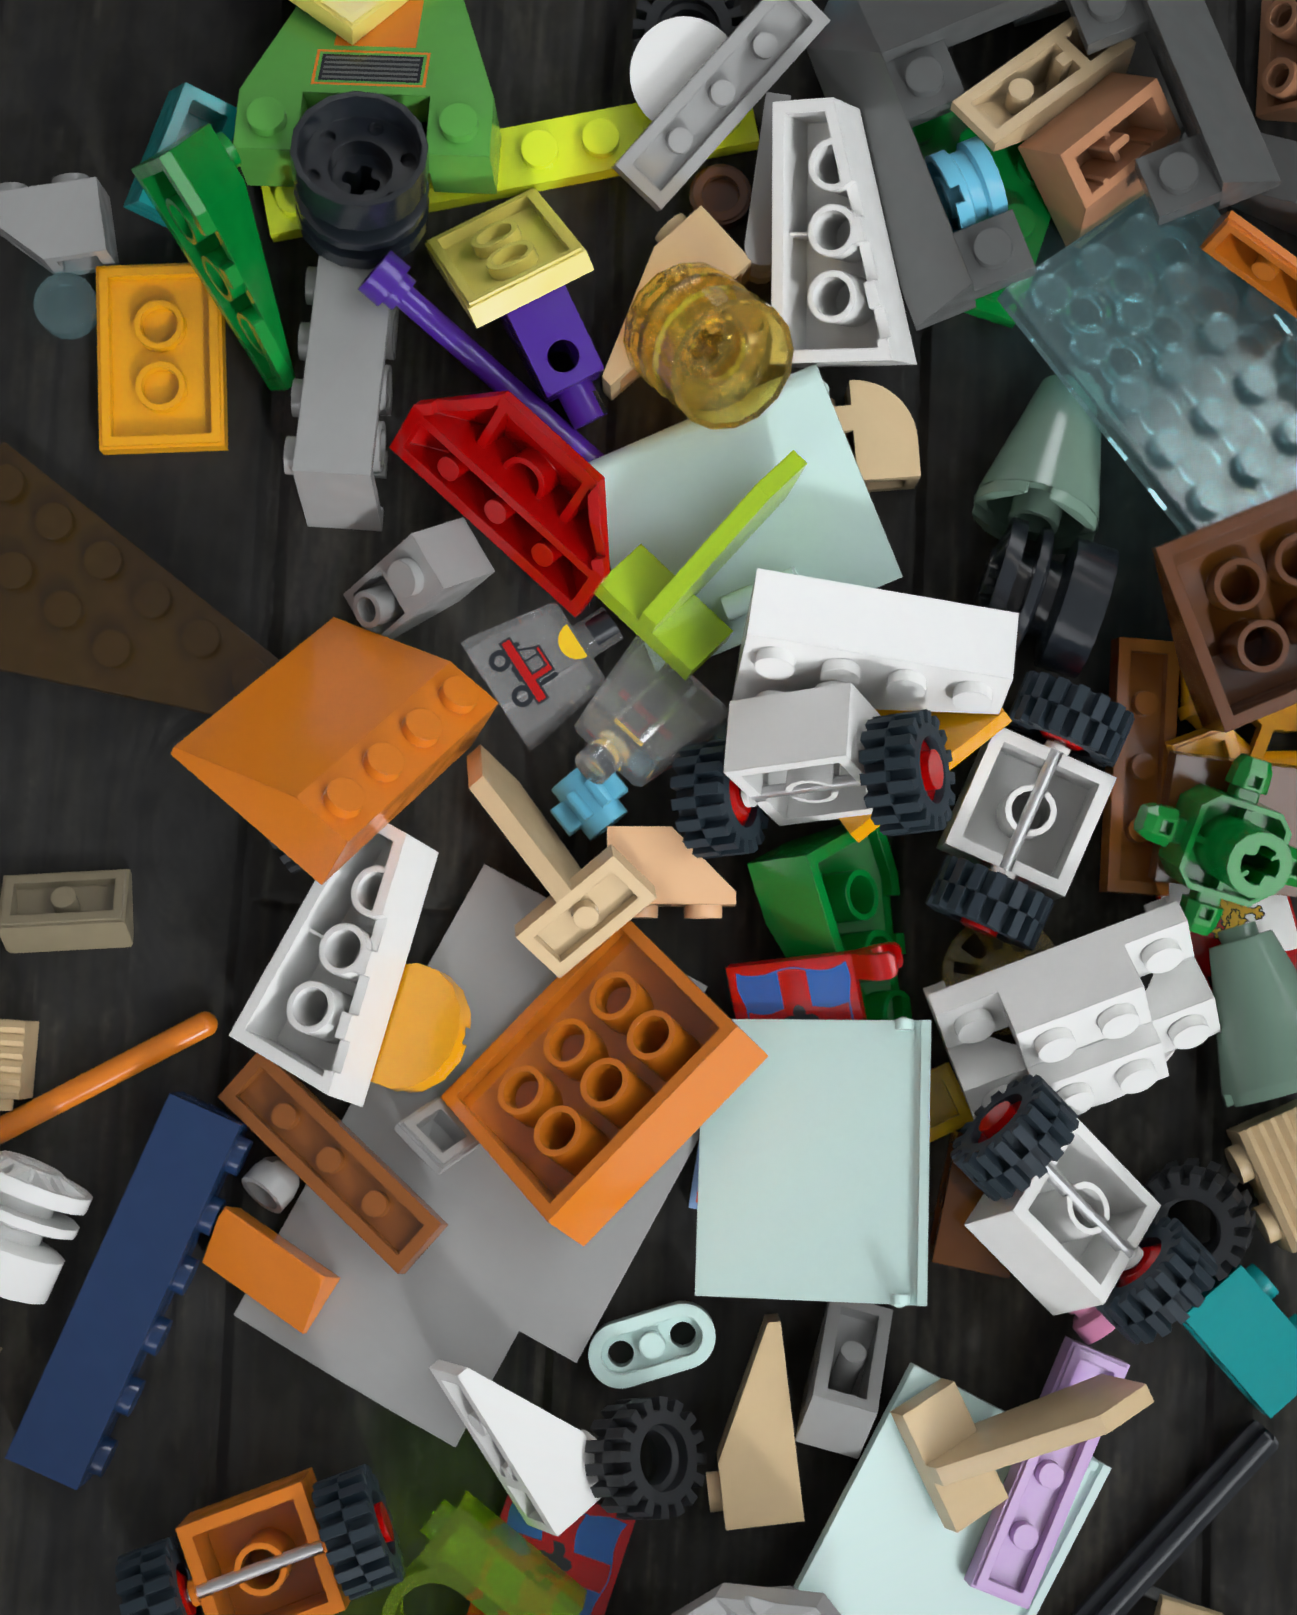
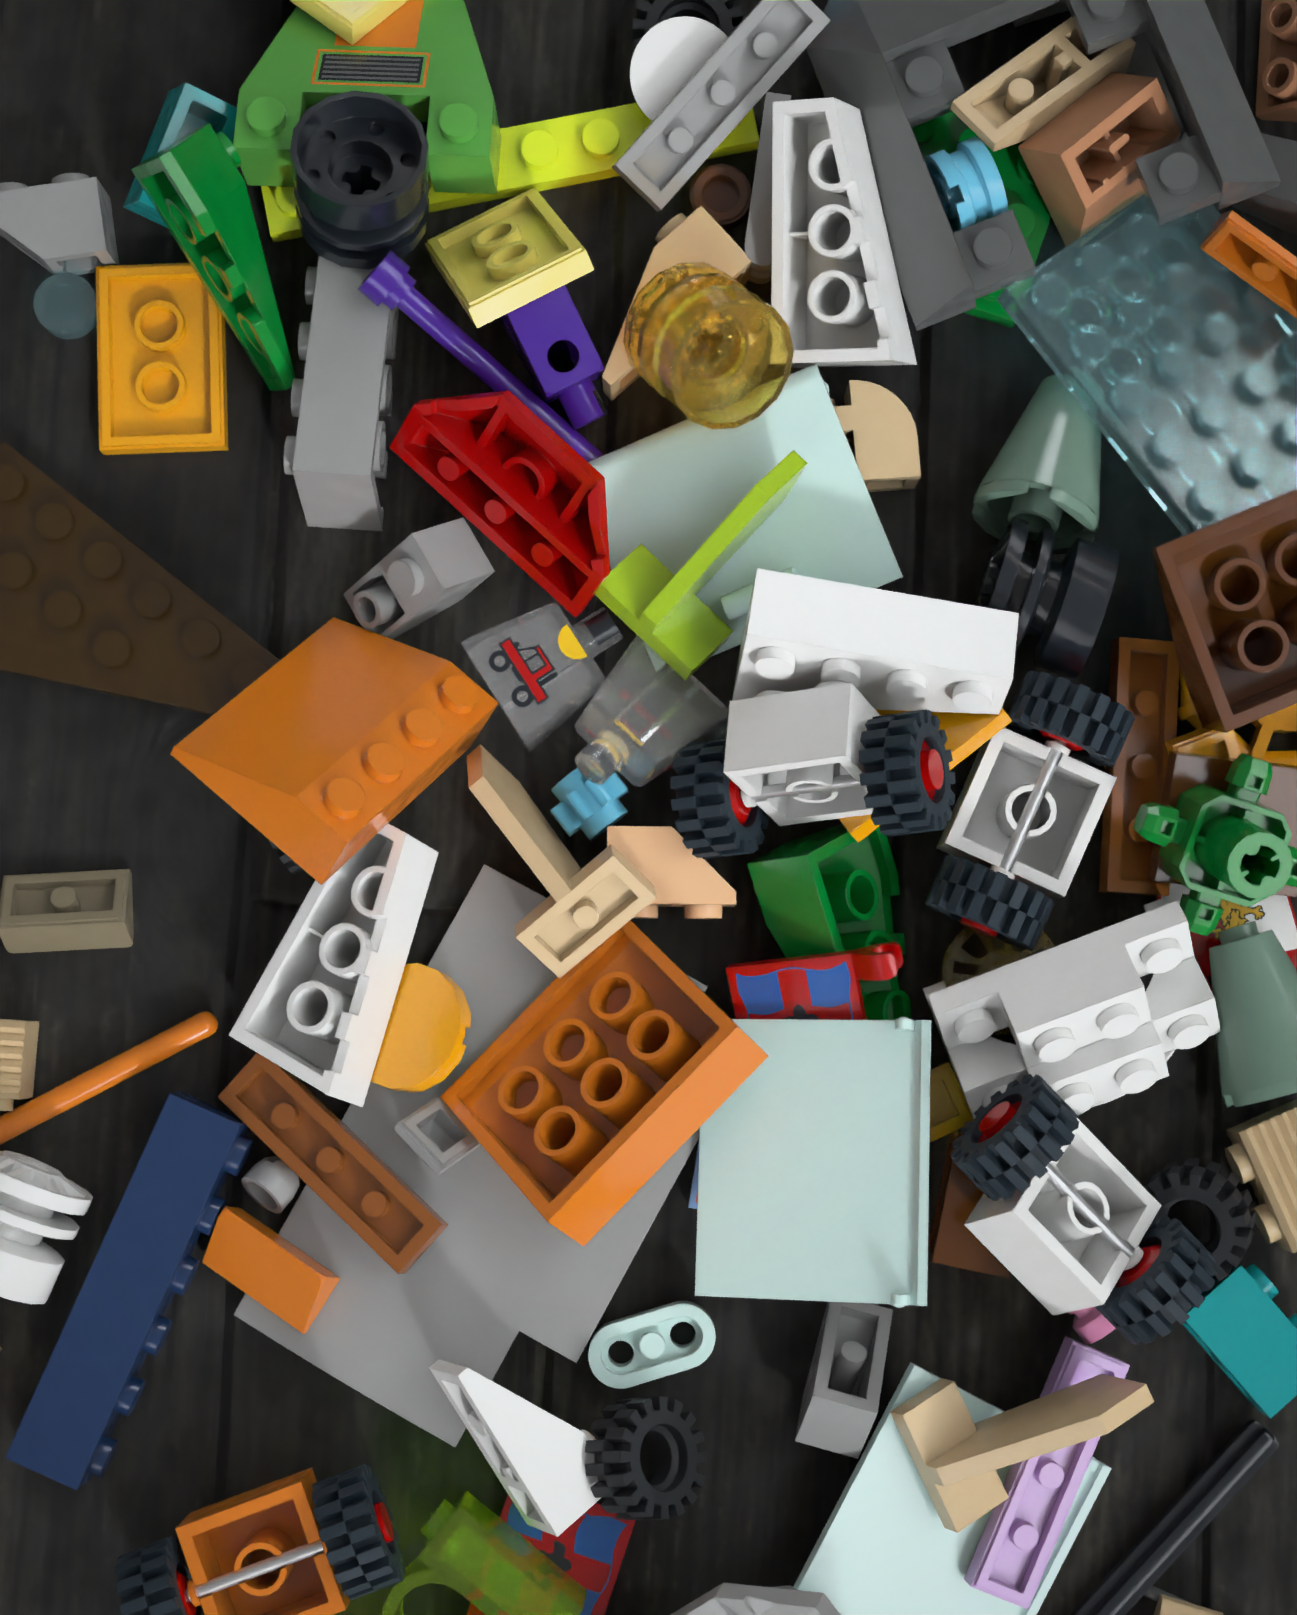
(758, 1449): tan slope -> none

